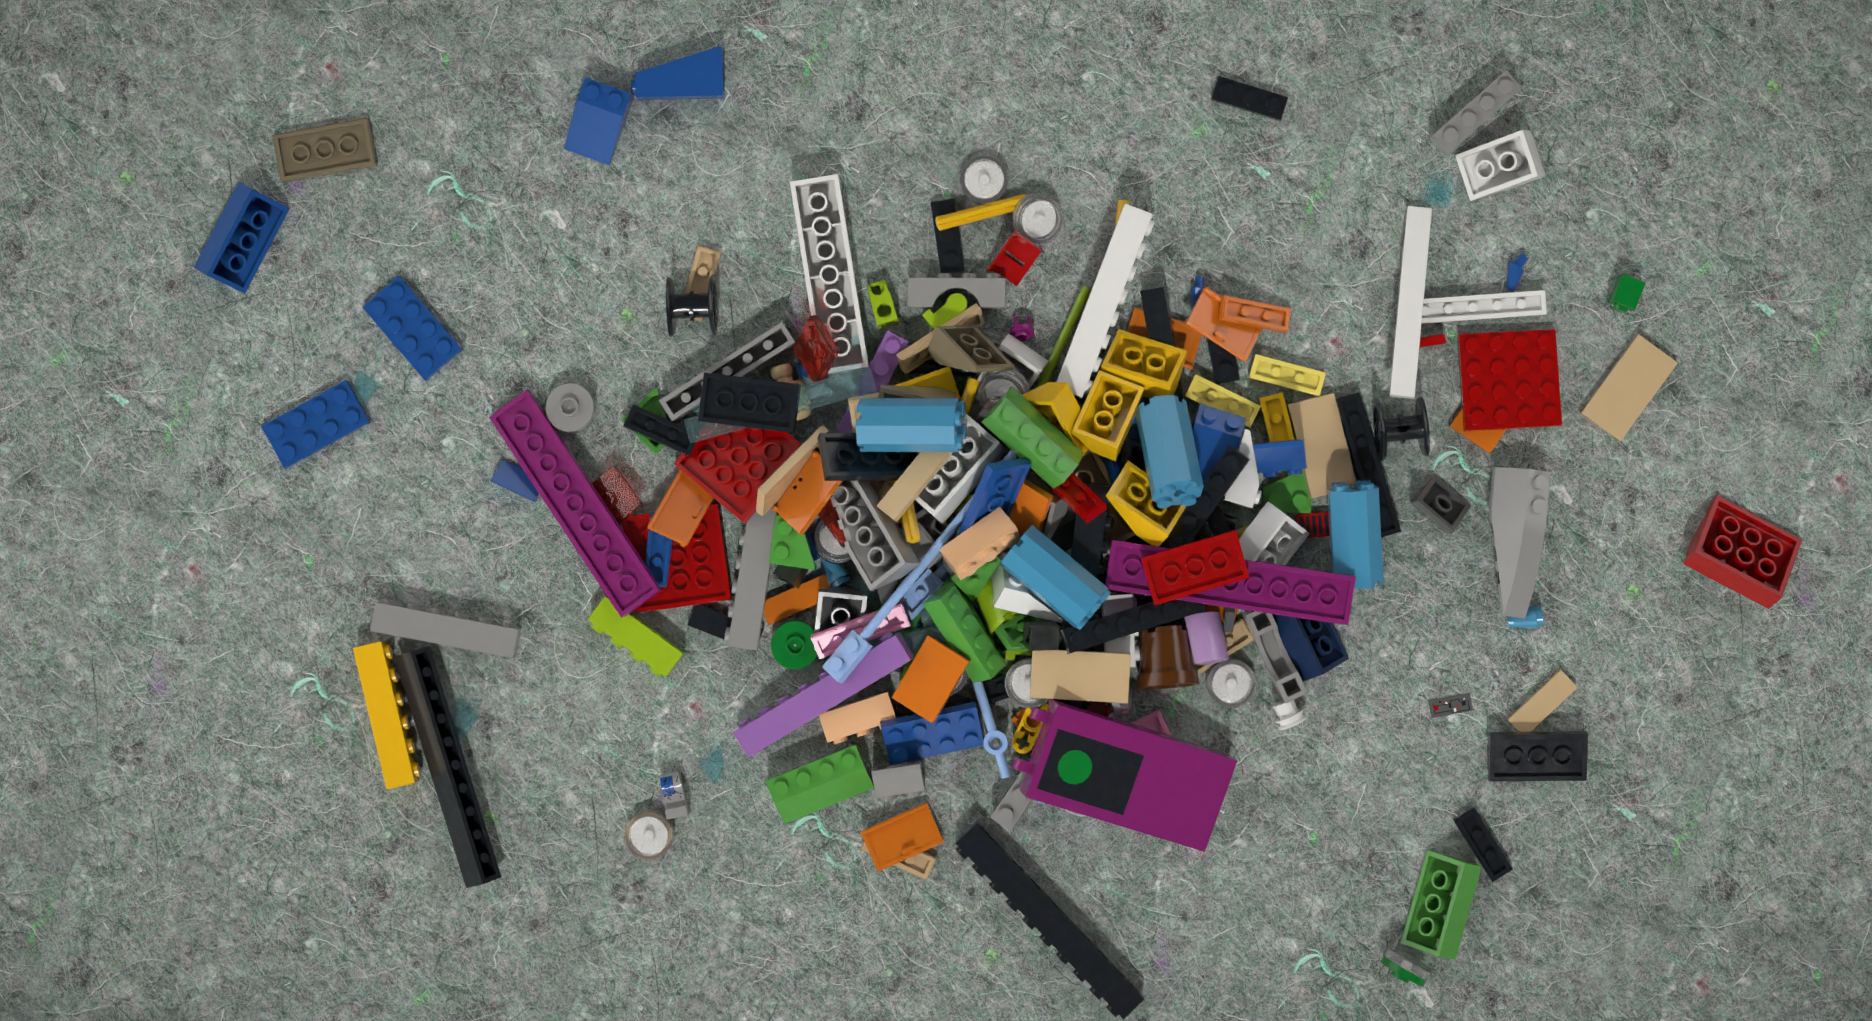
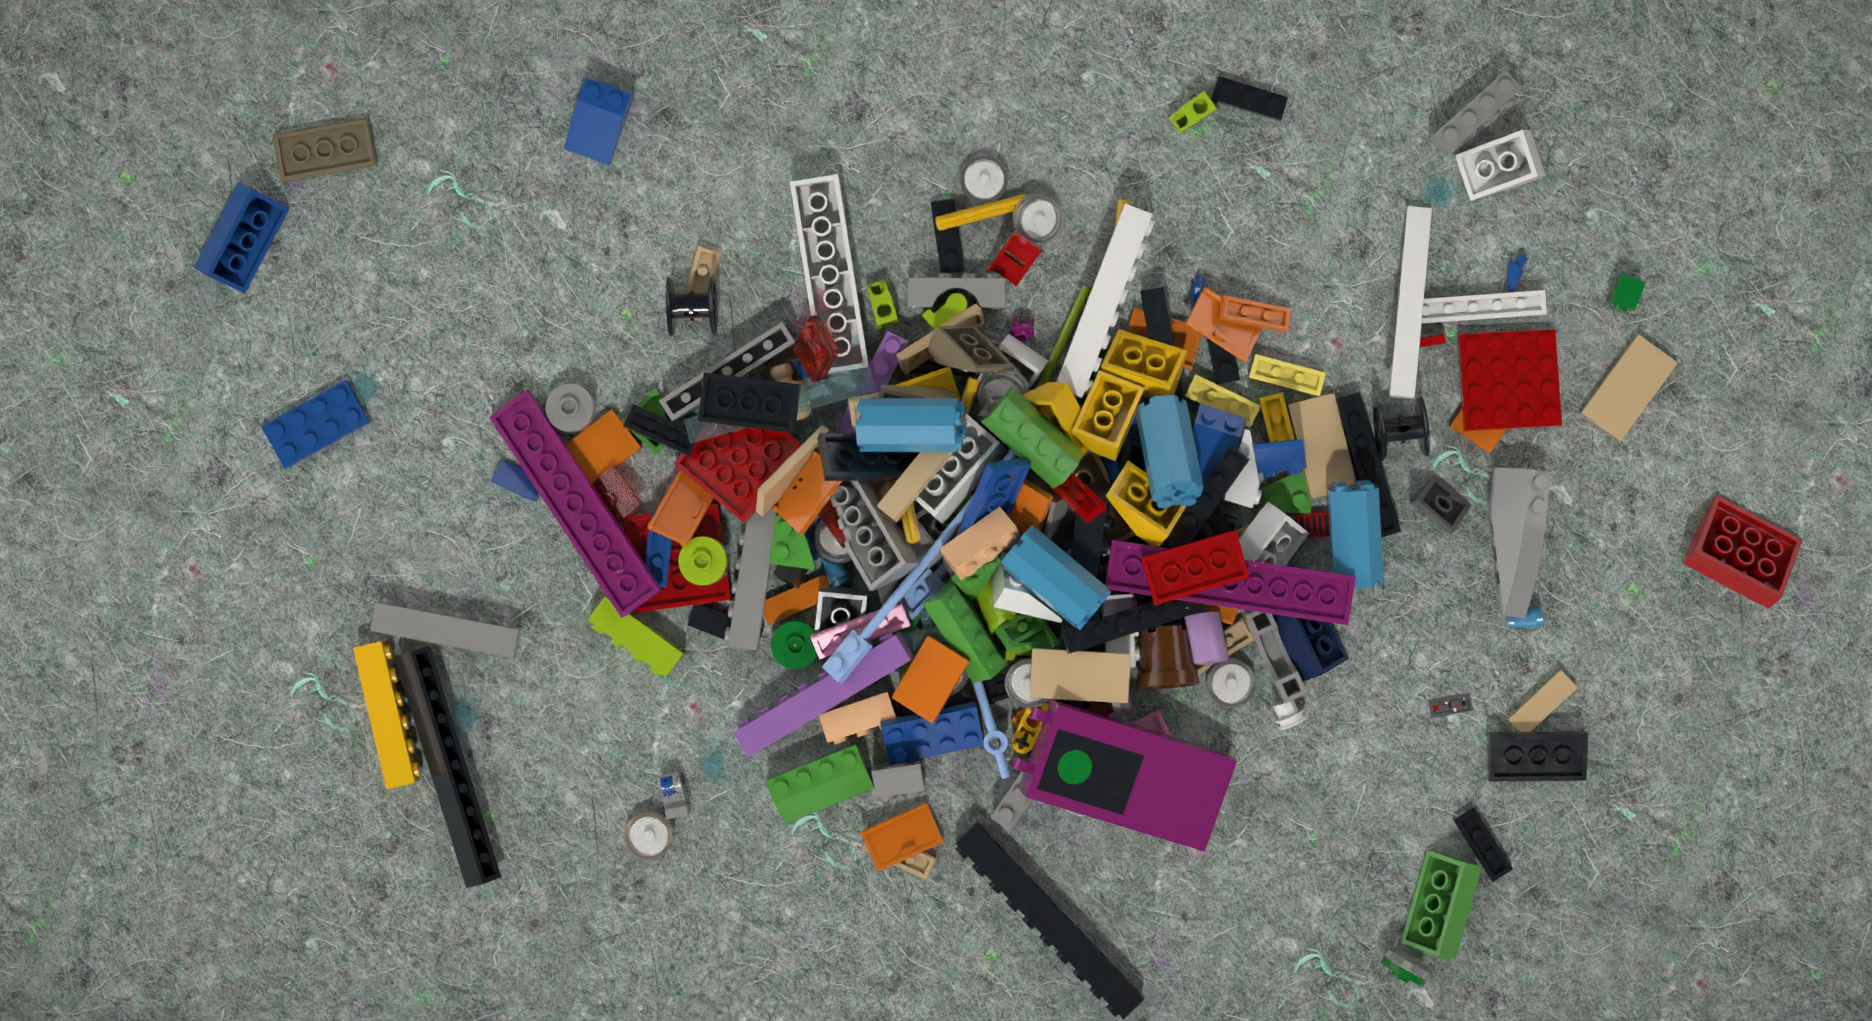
(412, 328): blue plate -> none
(603, 445): none -> orange tile
(685, 78): blue slope -> none
(704, 561): none -> lime piece
(1041, 635): pearl dark grey brick -> none
(1192, 112): none -> lime leg
(1229, 616): black tile -> none

